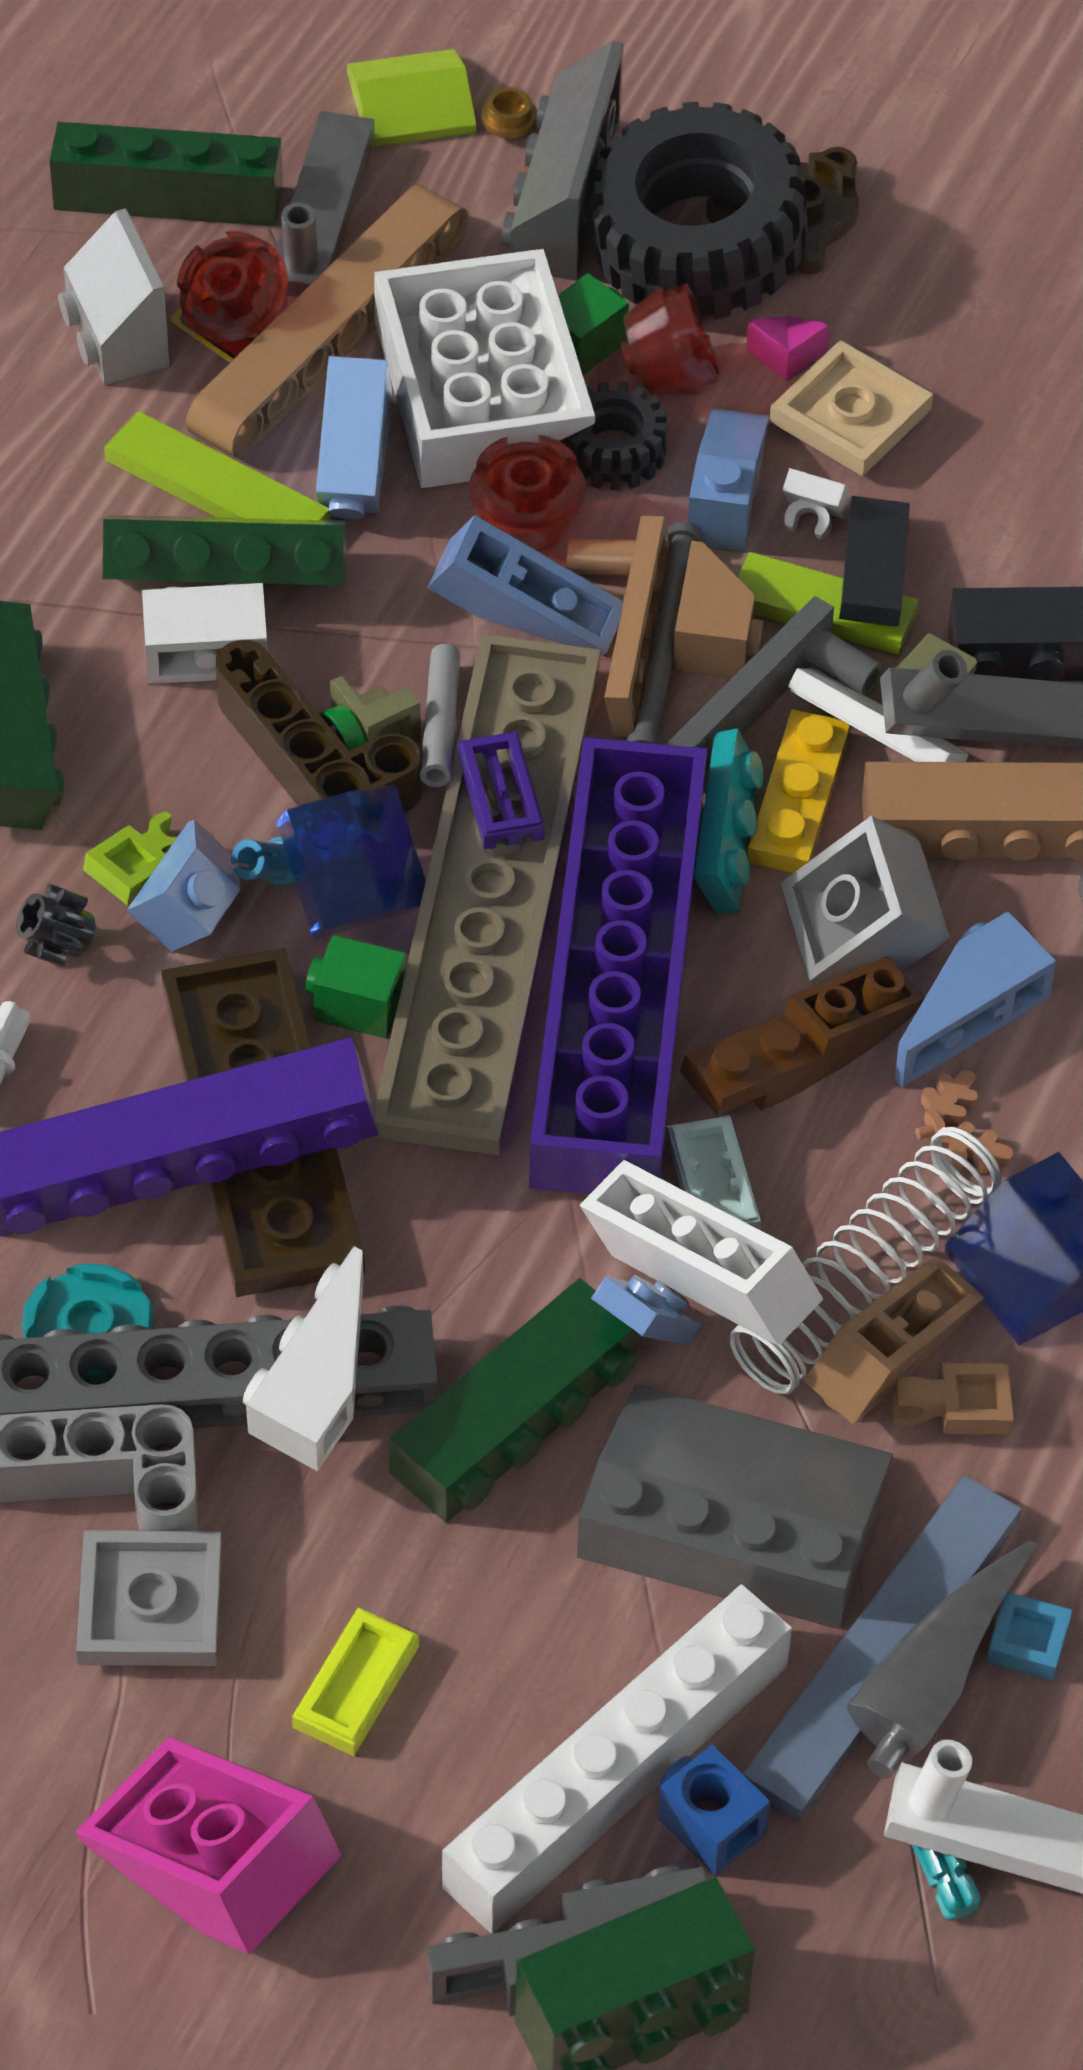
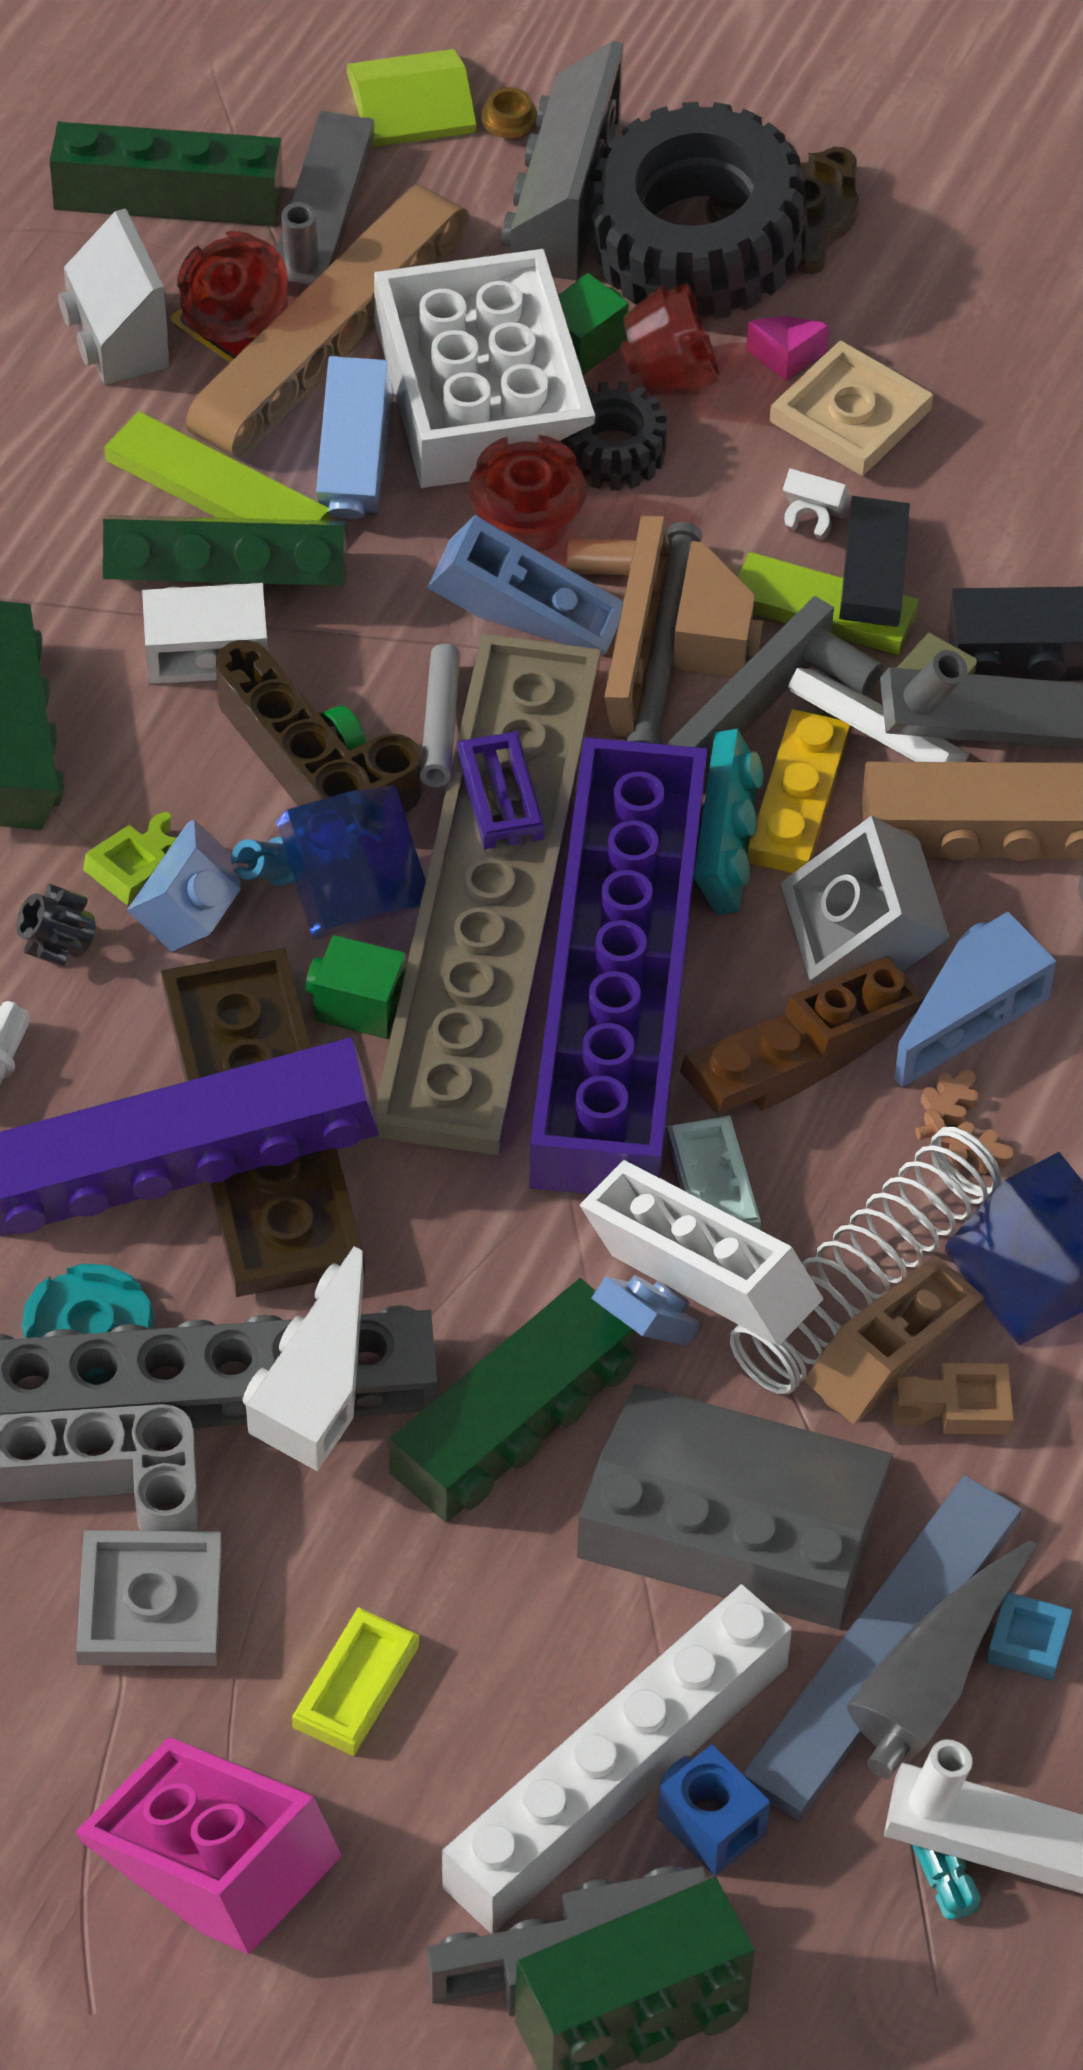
(379, 710): olive panel -> none
(727, 477): medium blue slope -> none

